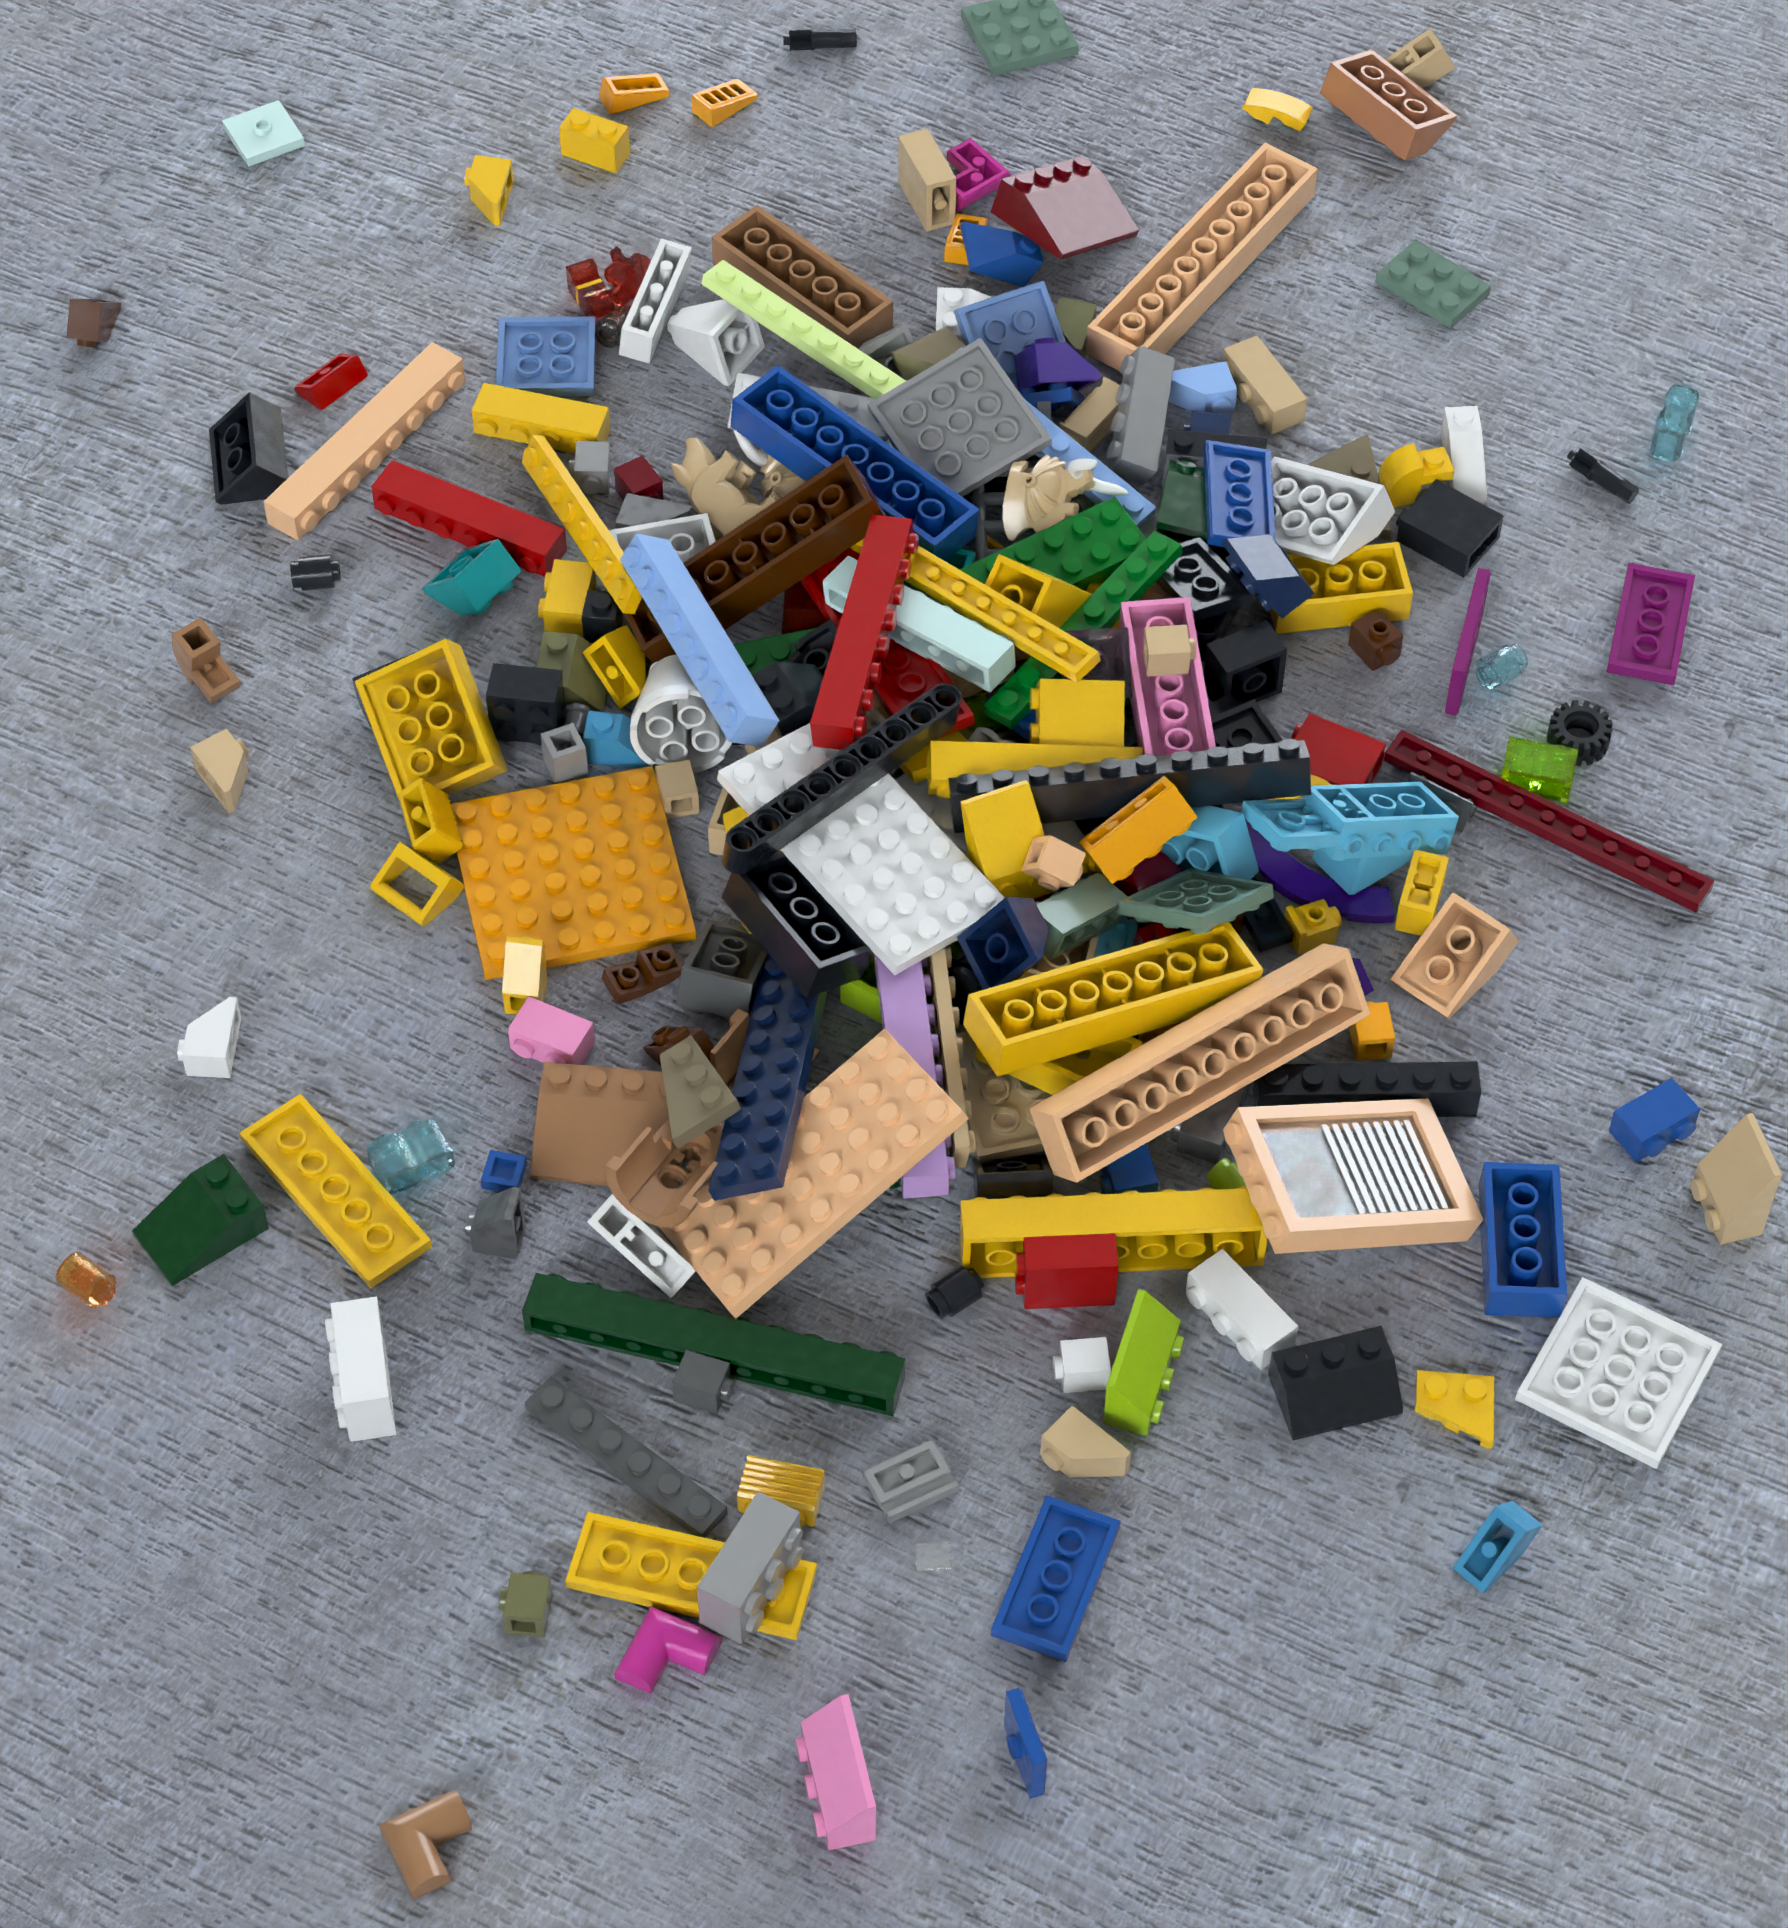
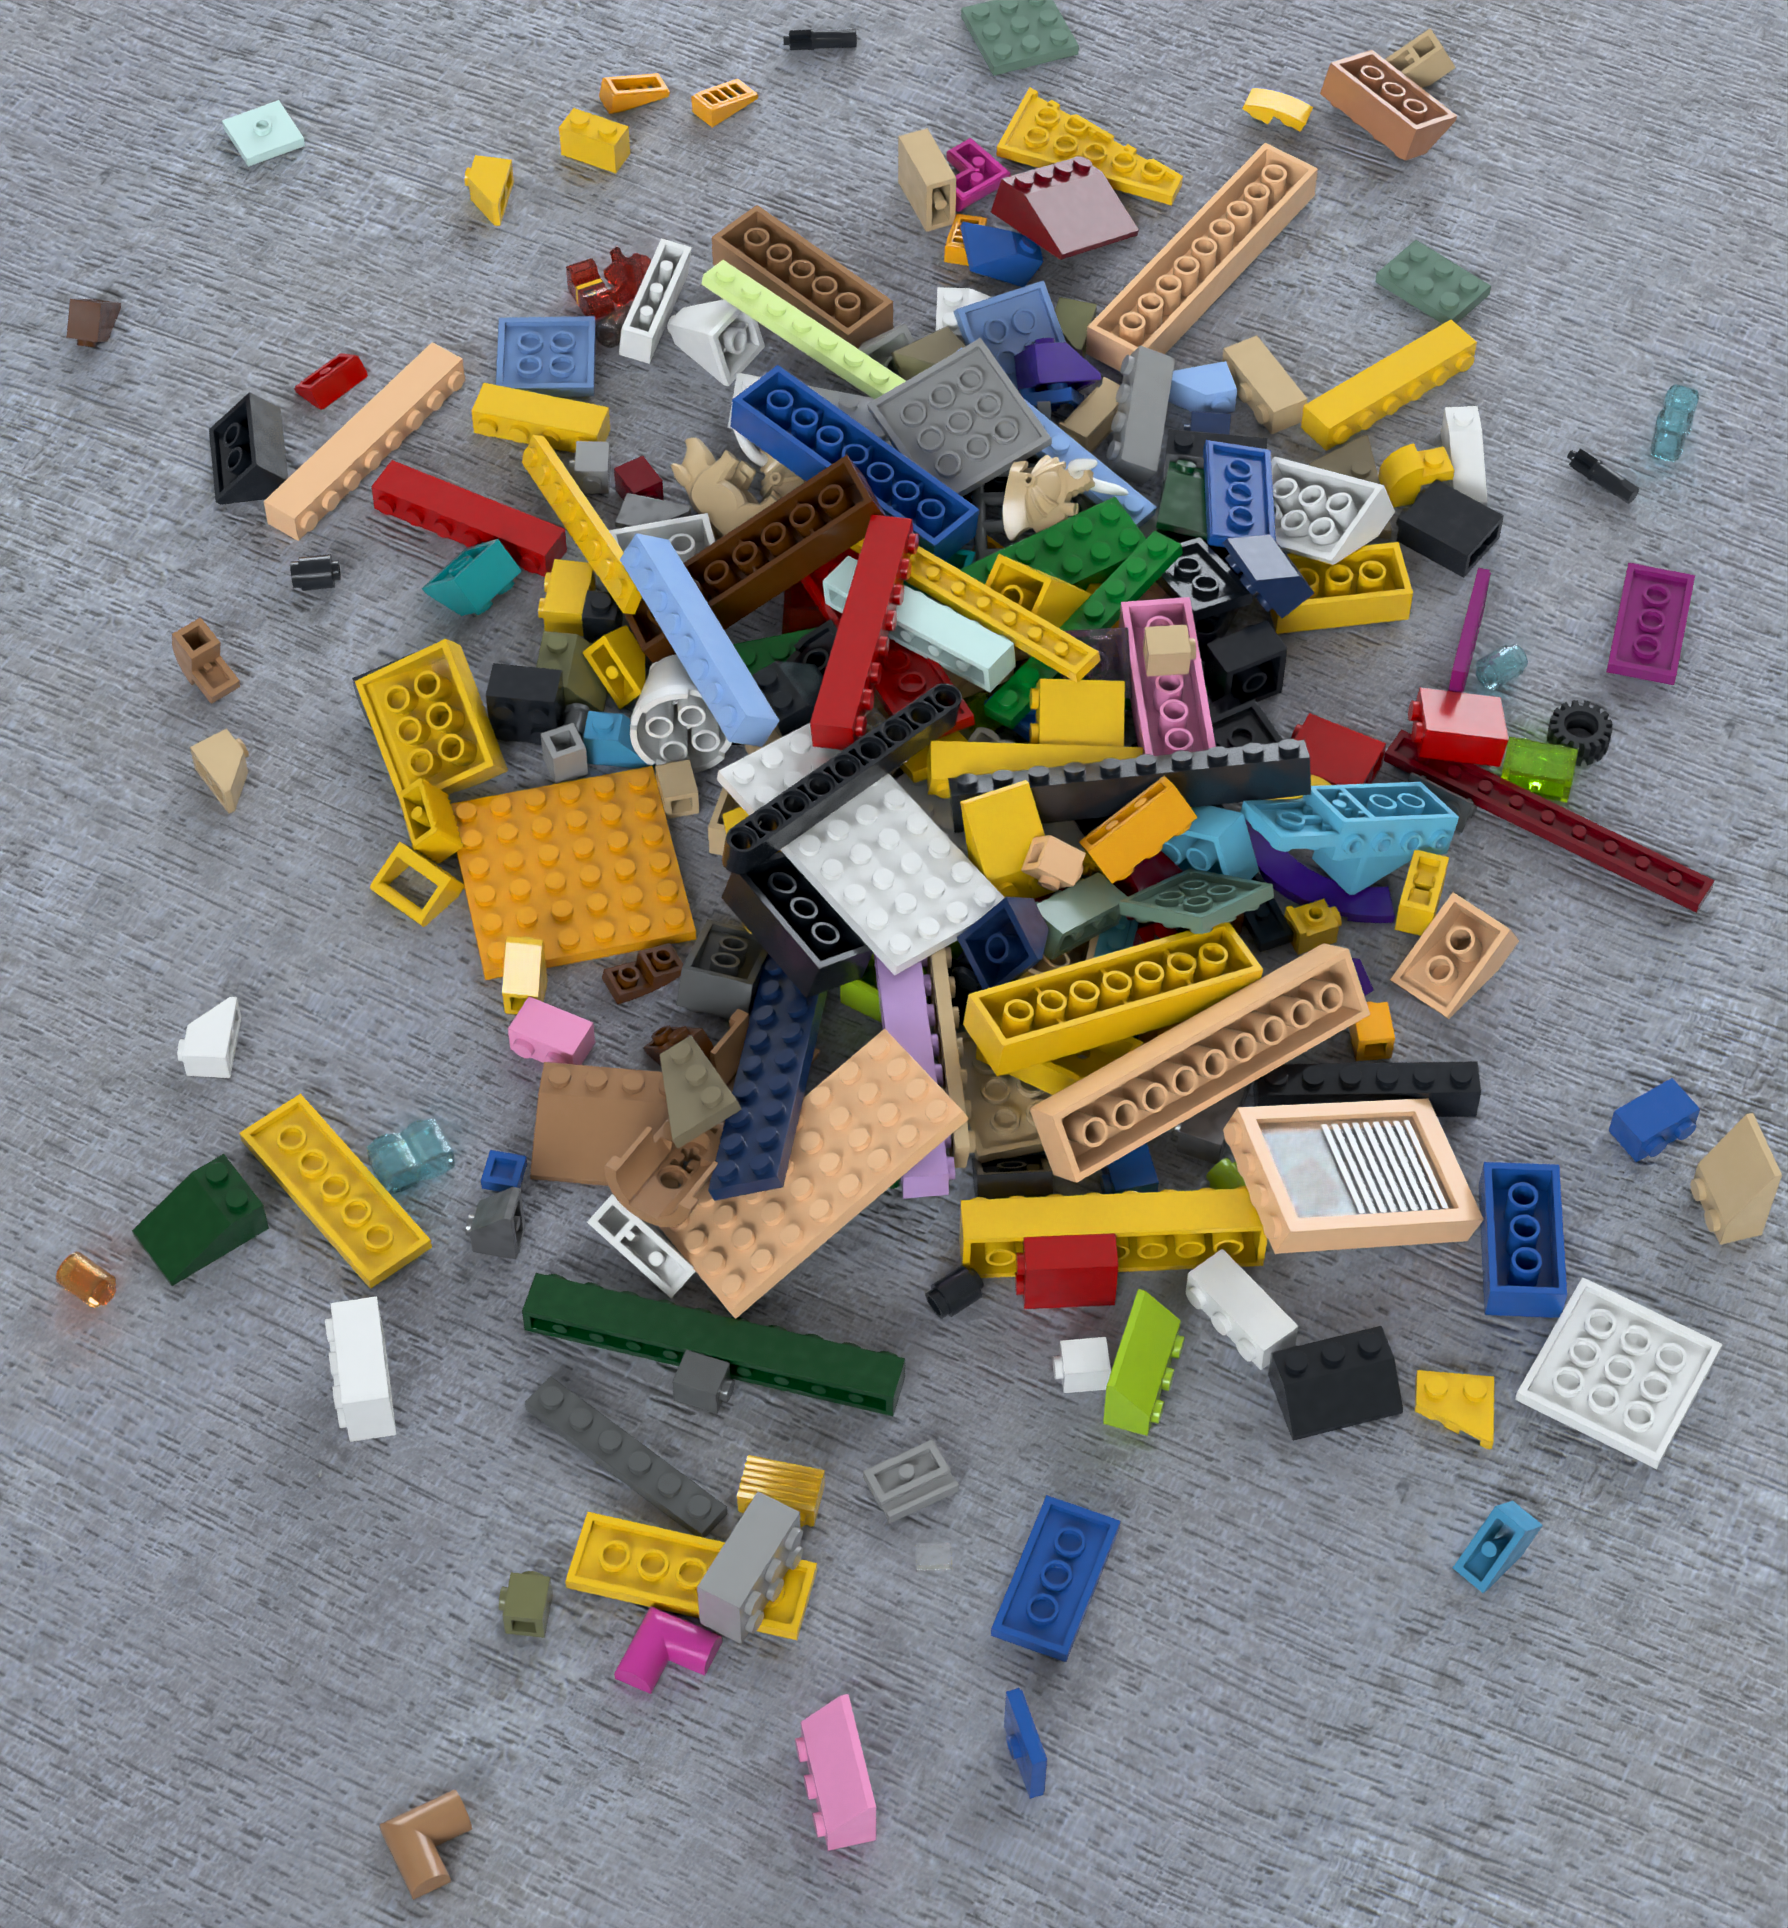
(1047, 135): none -> yellow wing
(1083, 1448): tan slope -> none
(1375, 640): reddish brown brick -> none
(1388, 385): none -> yellow brick
(1458, 727): none -> red brick

